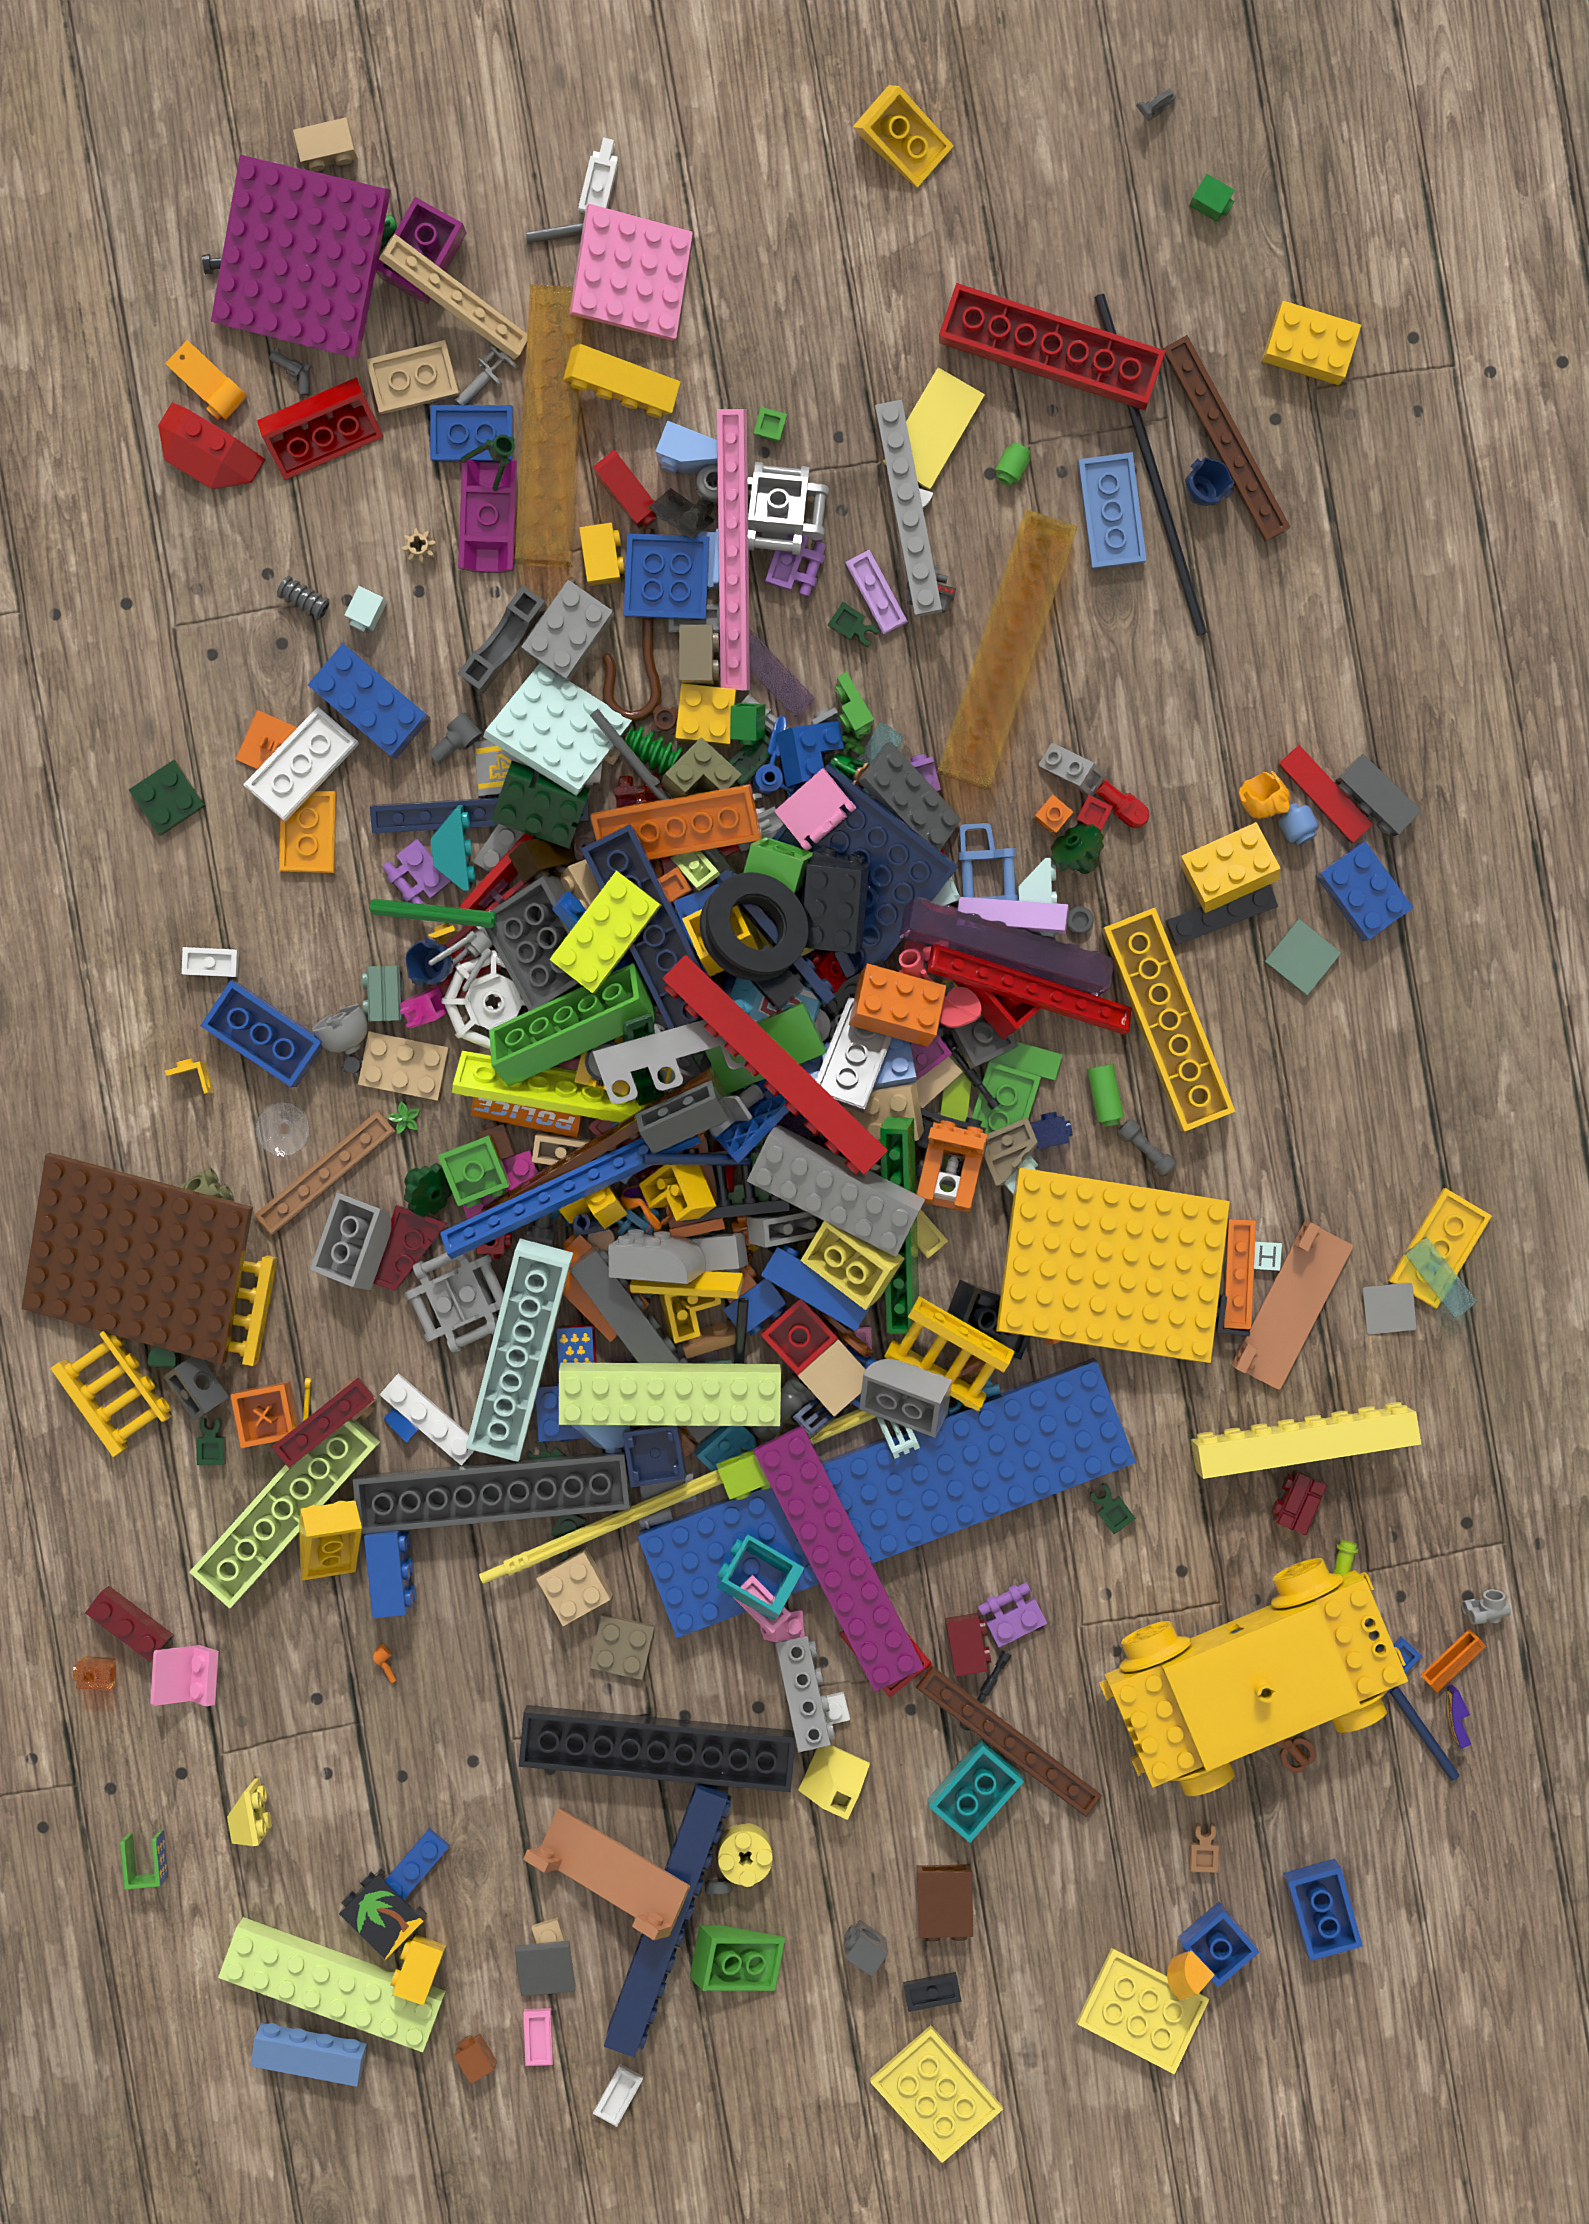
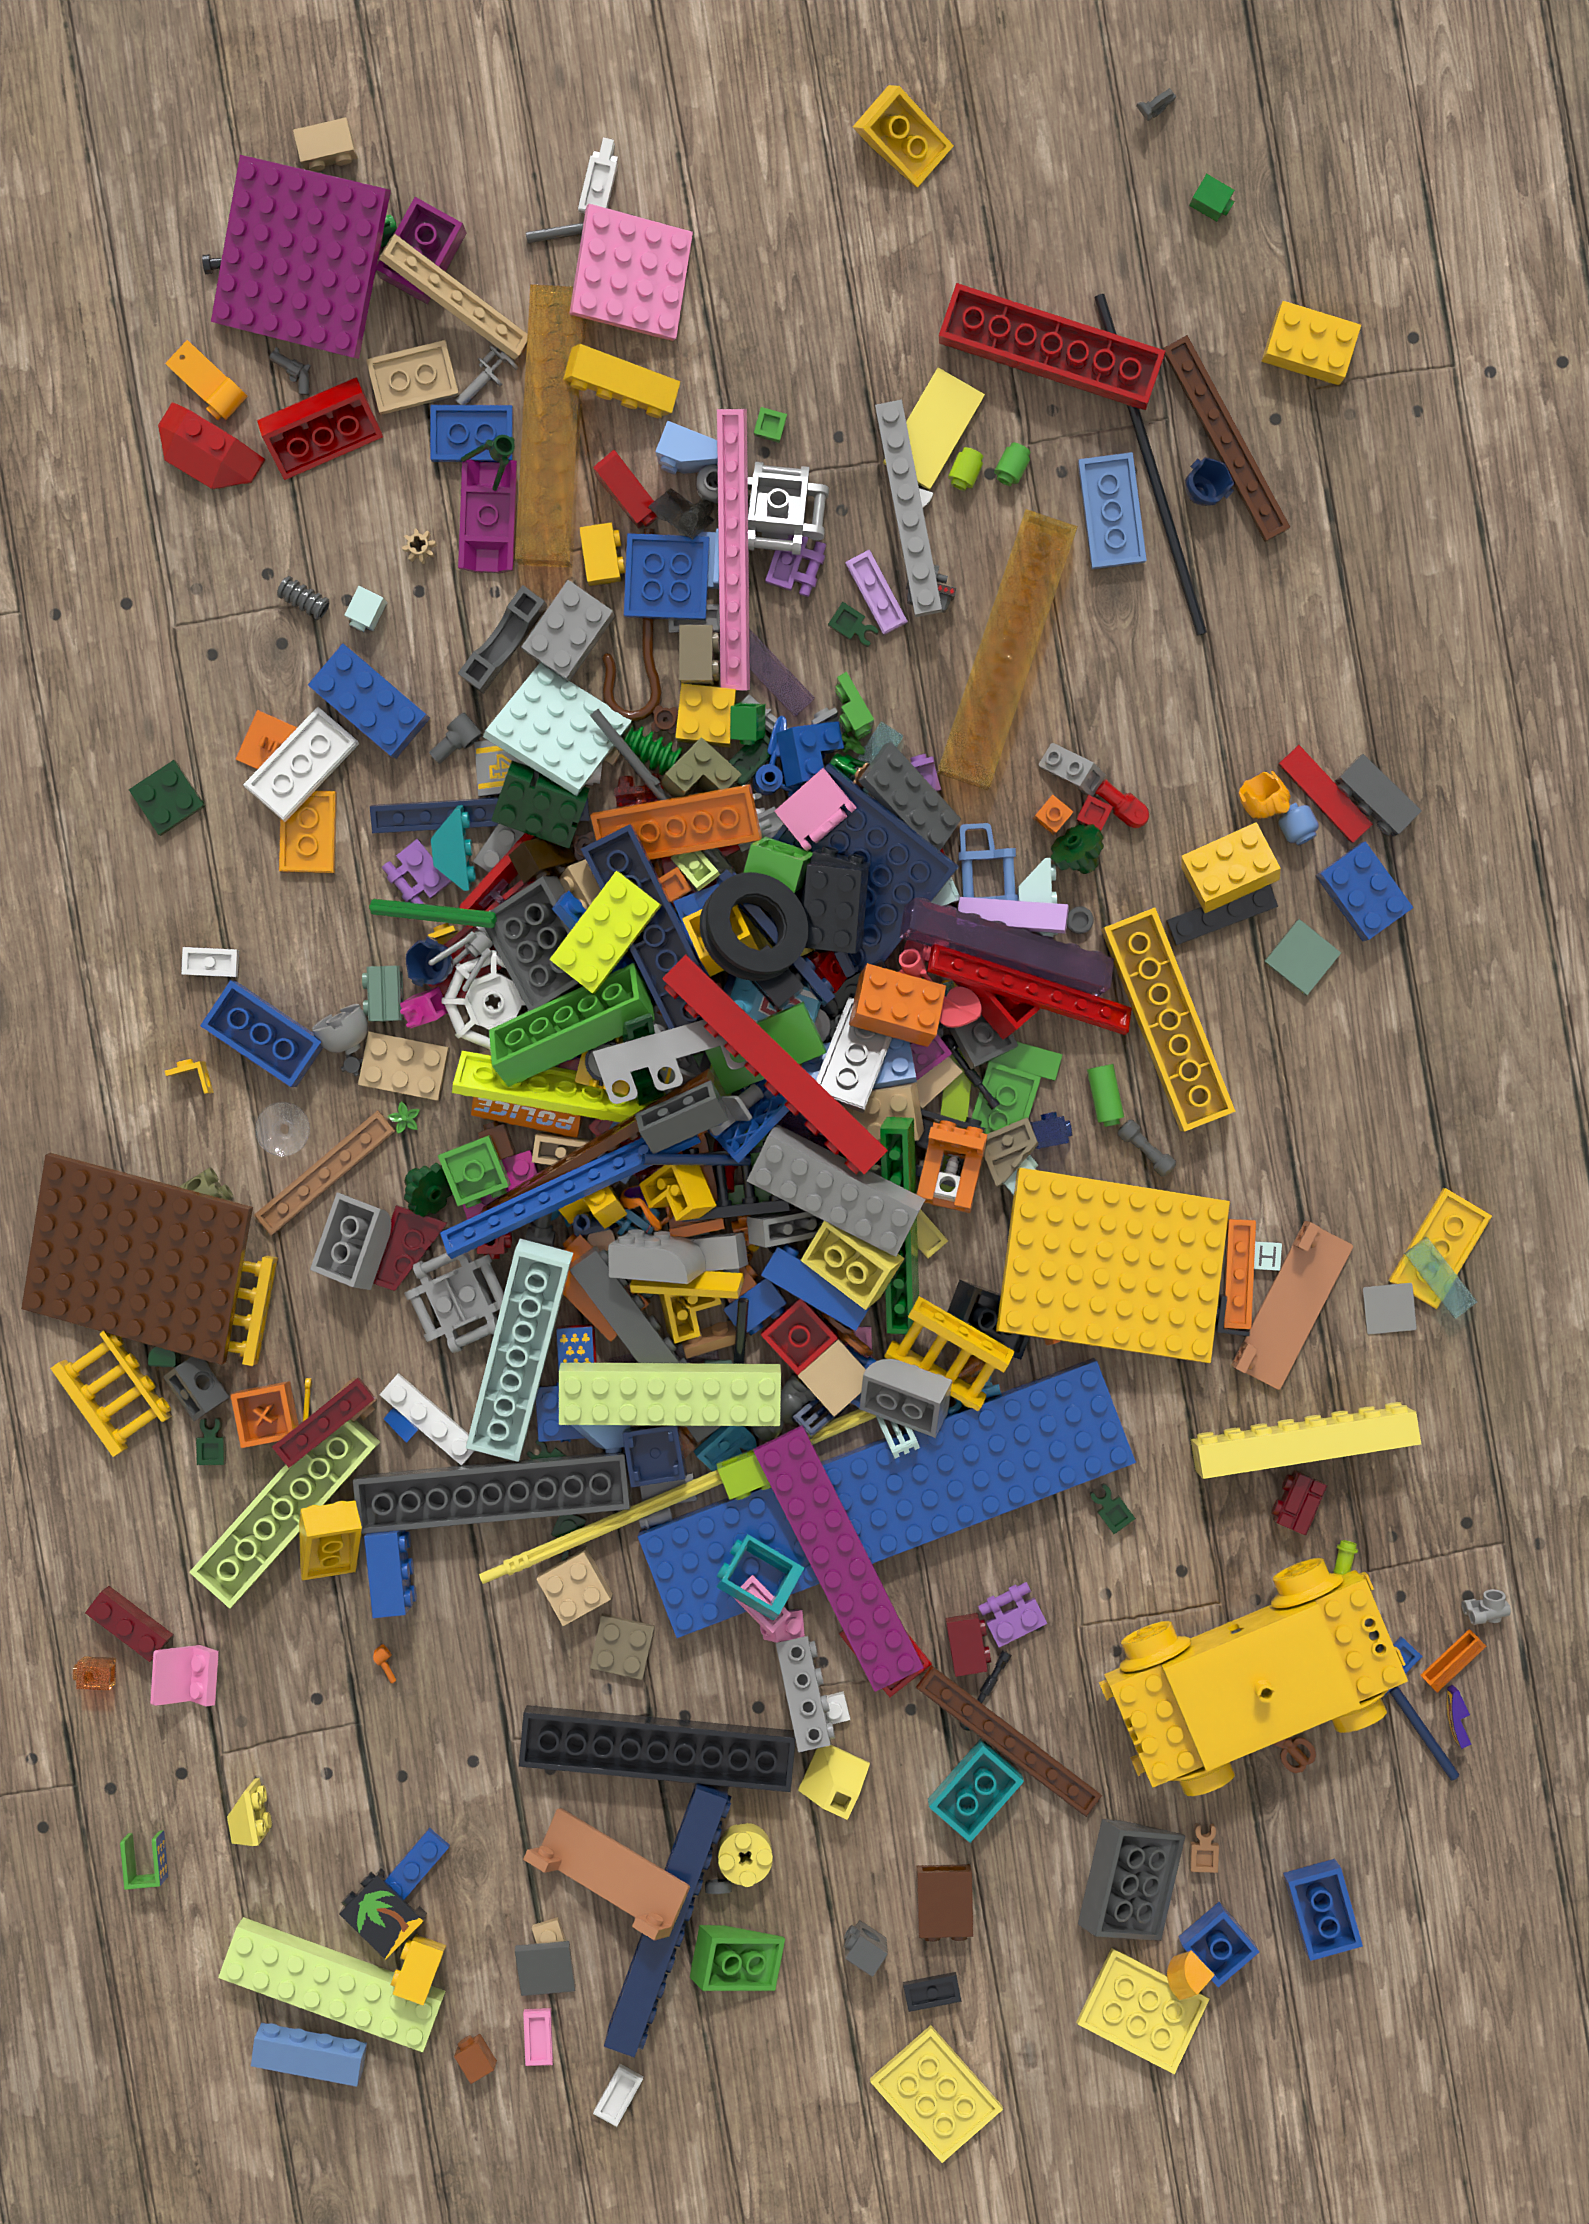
(966, 469): none -> lime brick
(1131, 1881): none -> dark grey slope

